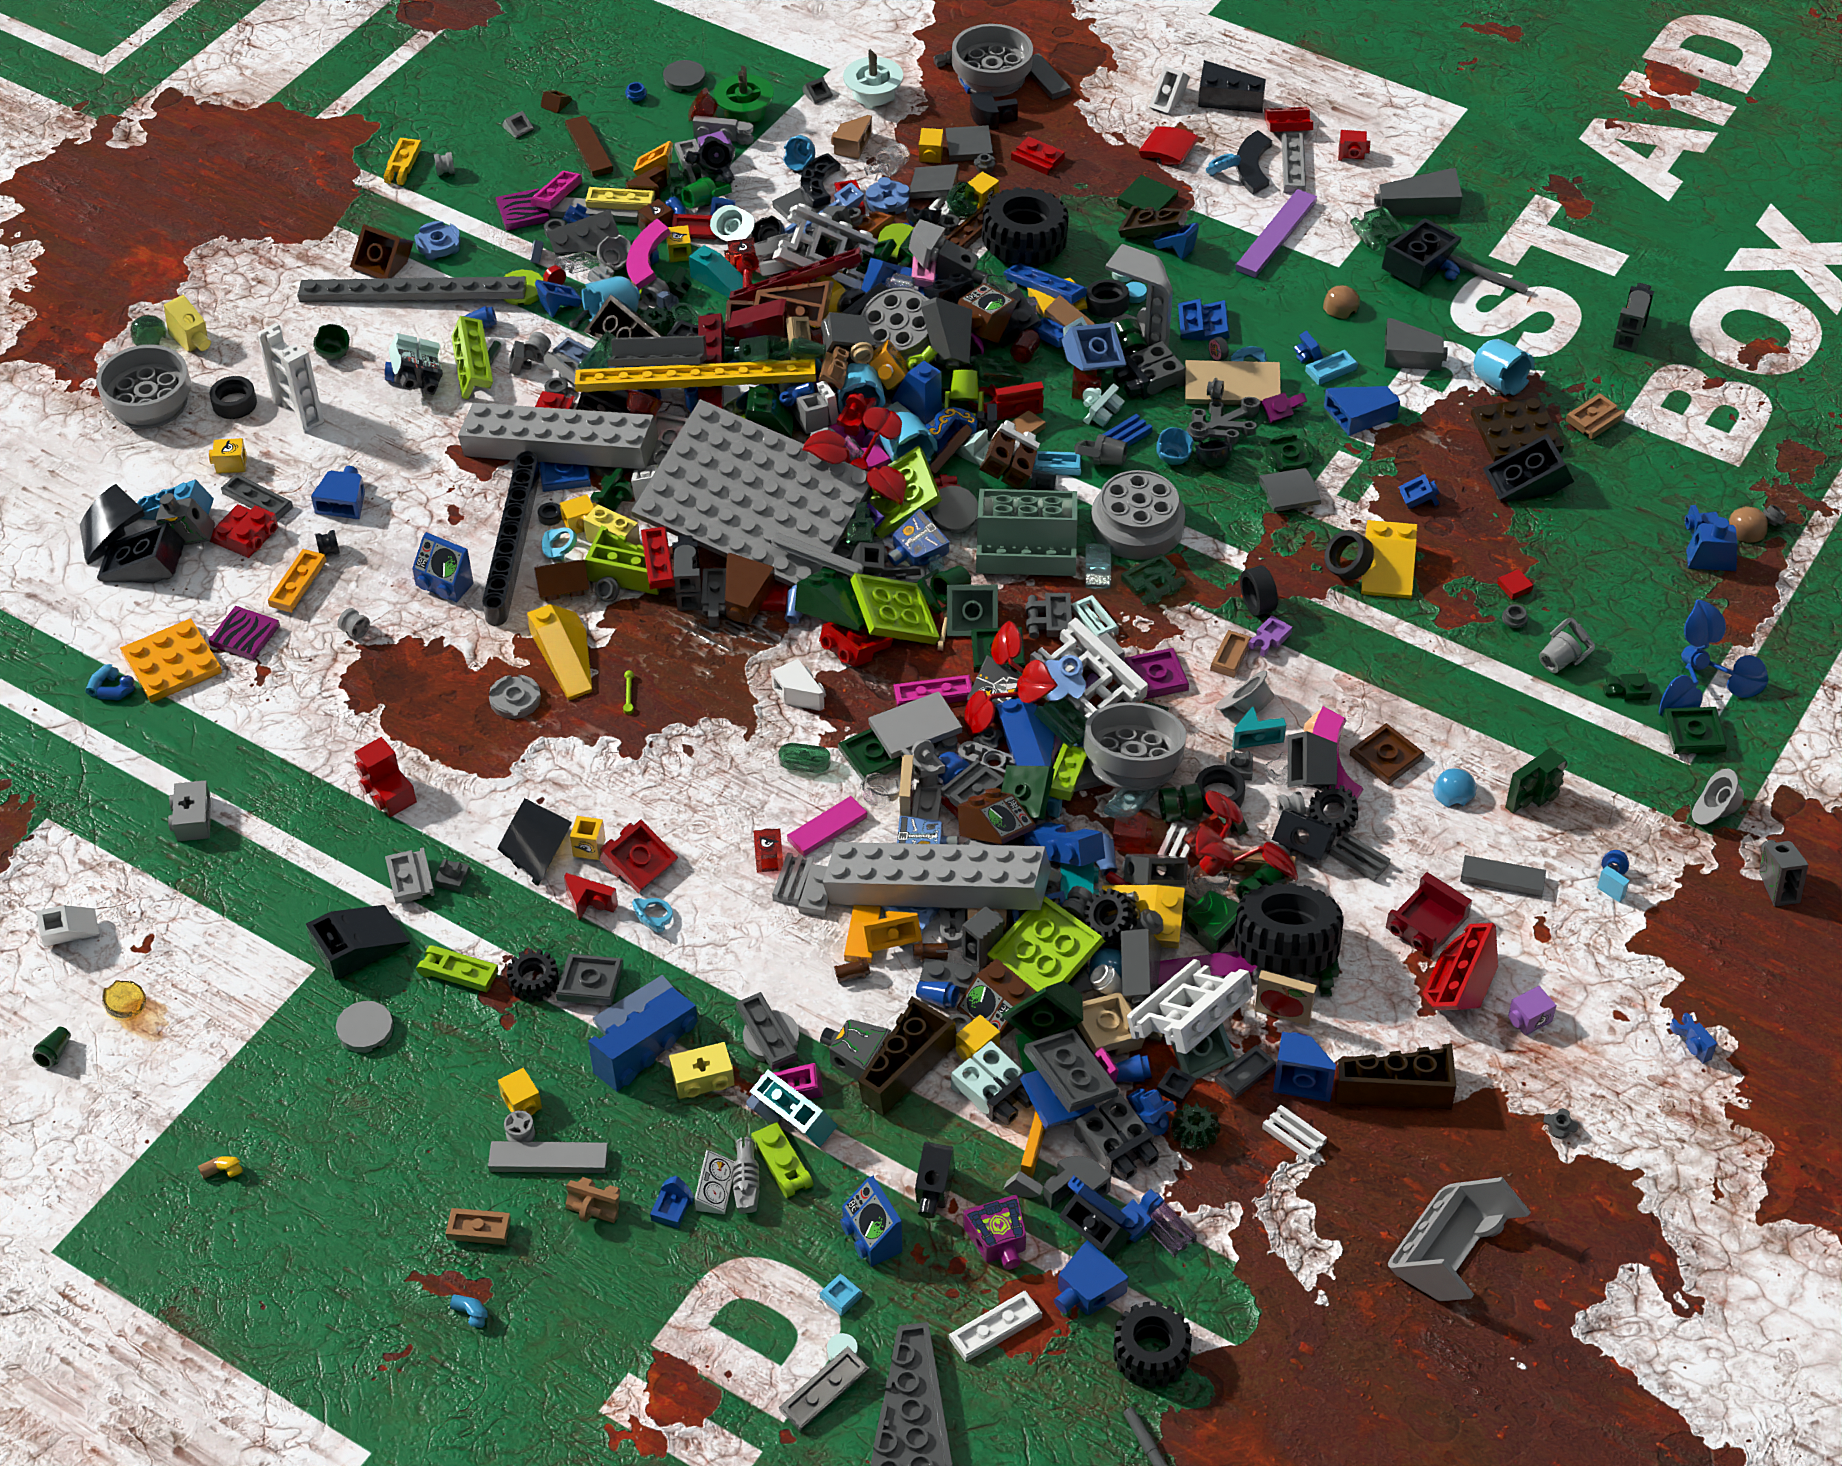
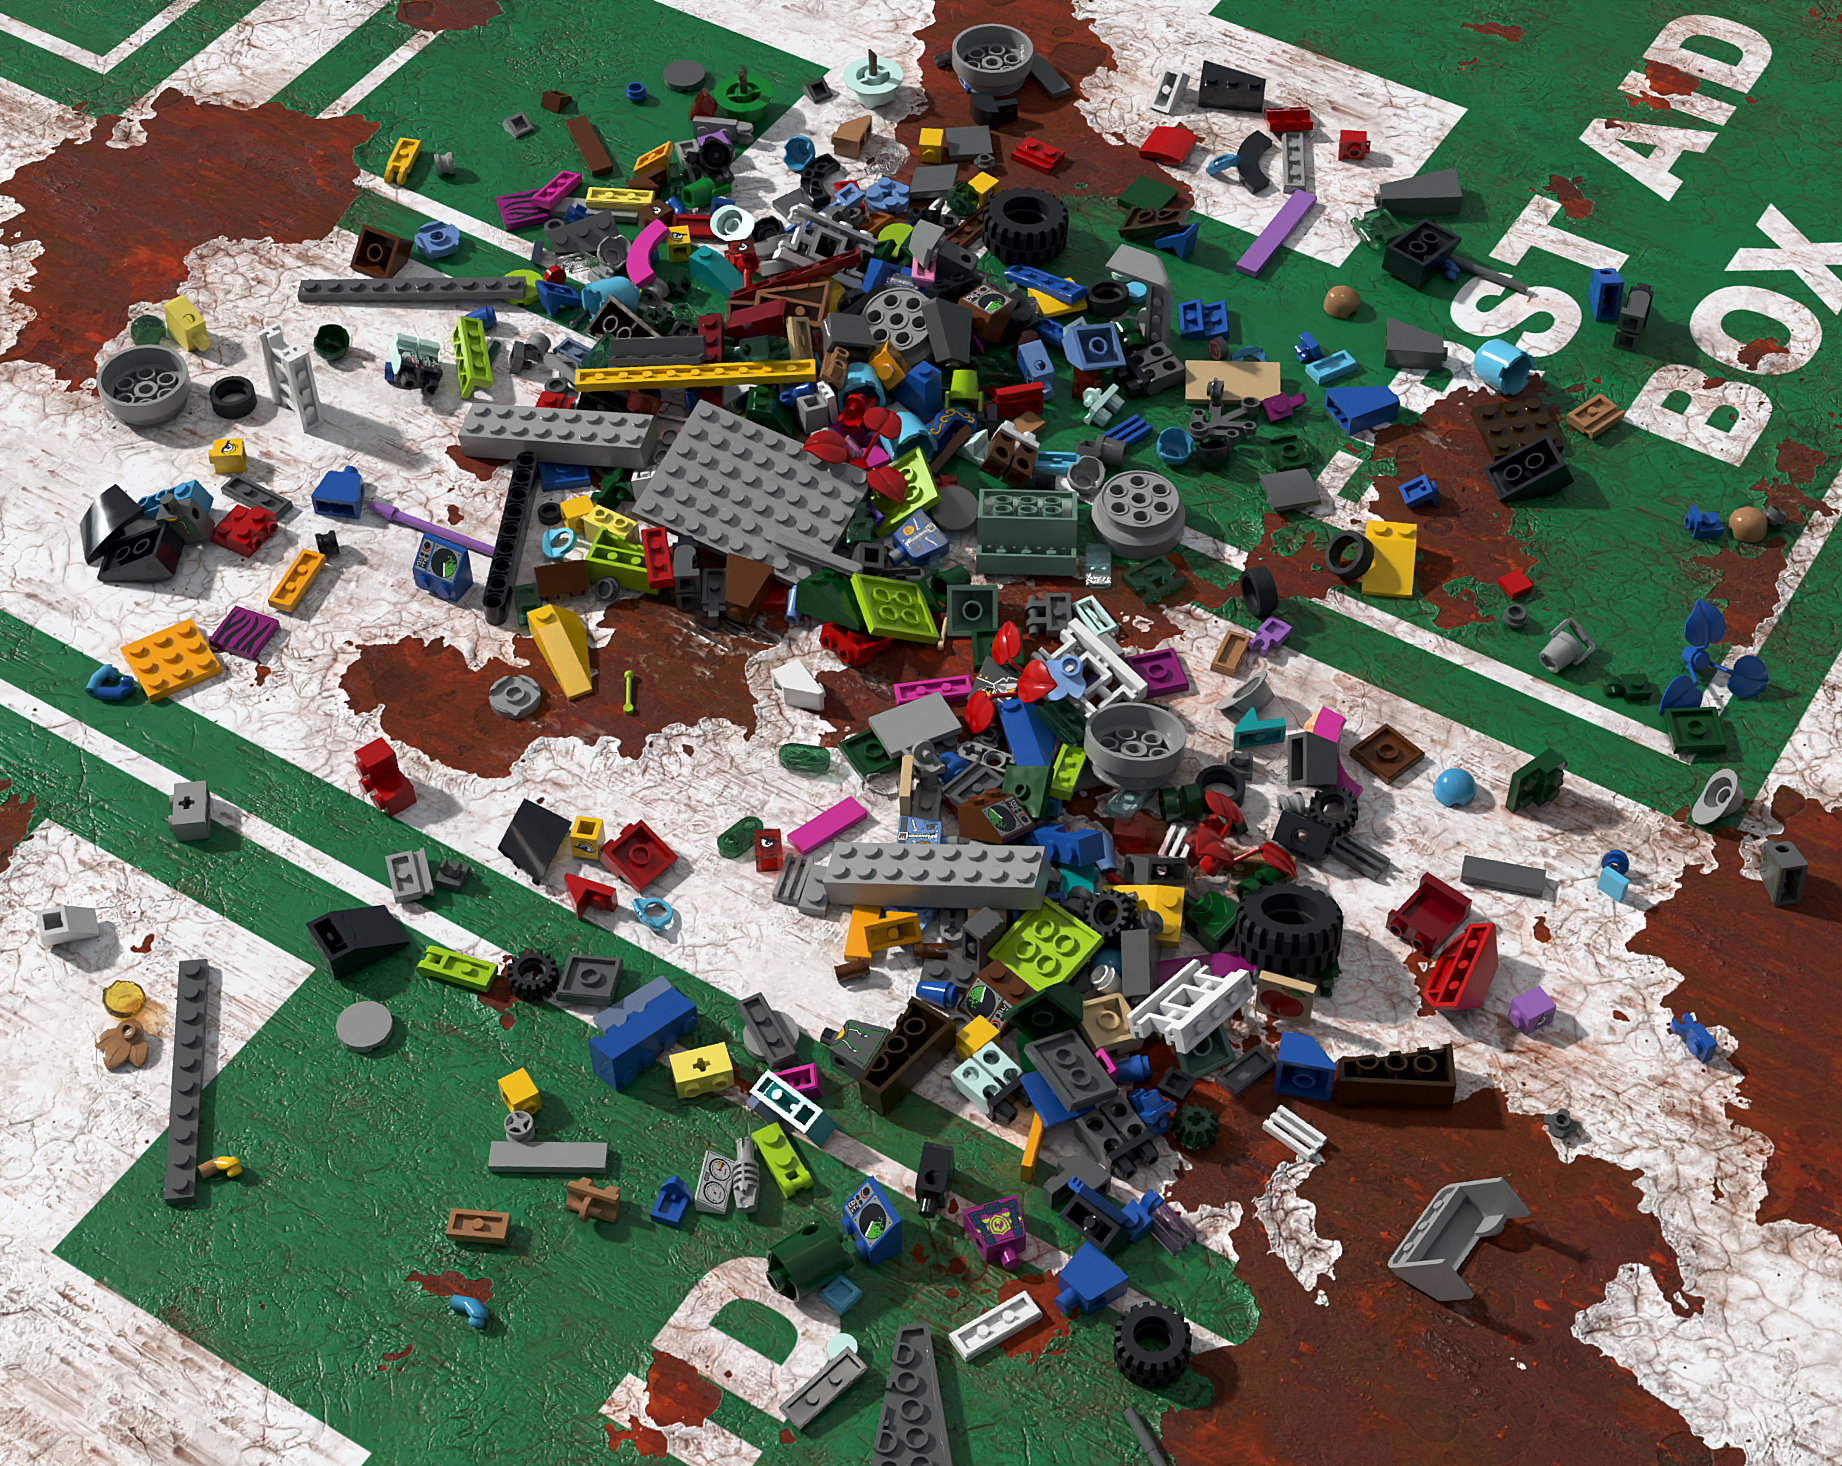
(51, 1048): dark green cone -> none
(120, 1047): none -> medium nougat plate
(187, 1083): none -> dark grey plate
(353, 623): light grey wheel -> none
(392, 513): none -> medium lavender bar
(526, 600): none -> clear green slope
(667, 300): sand blue tile -> none
(741, 835): none -> clear green plate
(806, 349): clear green cone -> none
(807, 1260): none -> dark green cylinder
(862, 352): tan plate -> none
(927, 355): lime arm -> none
(1023, 1186): light grey tile -> none
(1036, 366): none -> medium blue torso
(1064, 313): medium nougat tile -> none
(1086, 475): none -> light grey hair
(1608, 286): none -> blue torso
(1713, 546): blue torso -> none

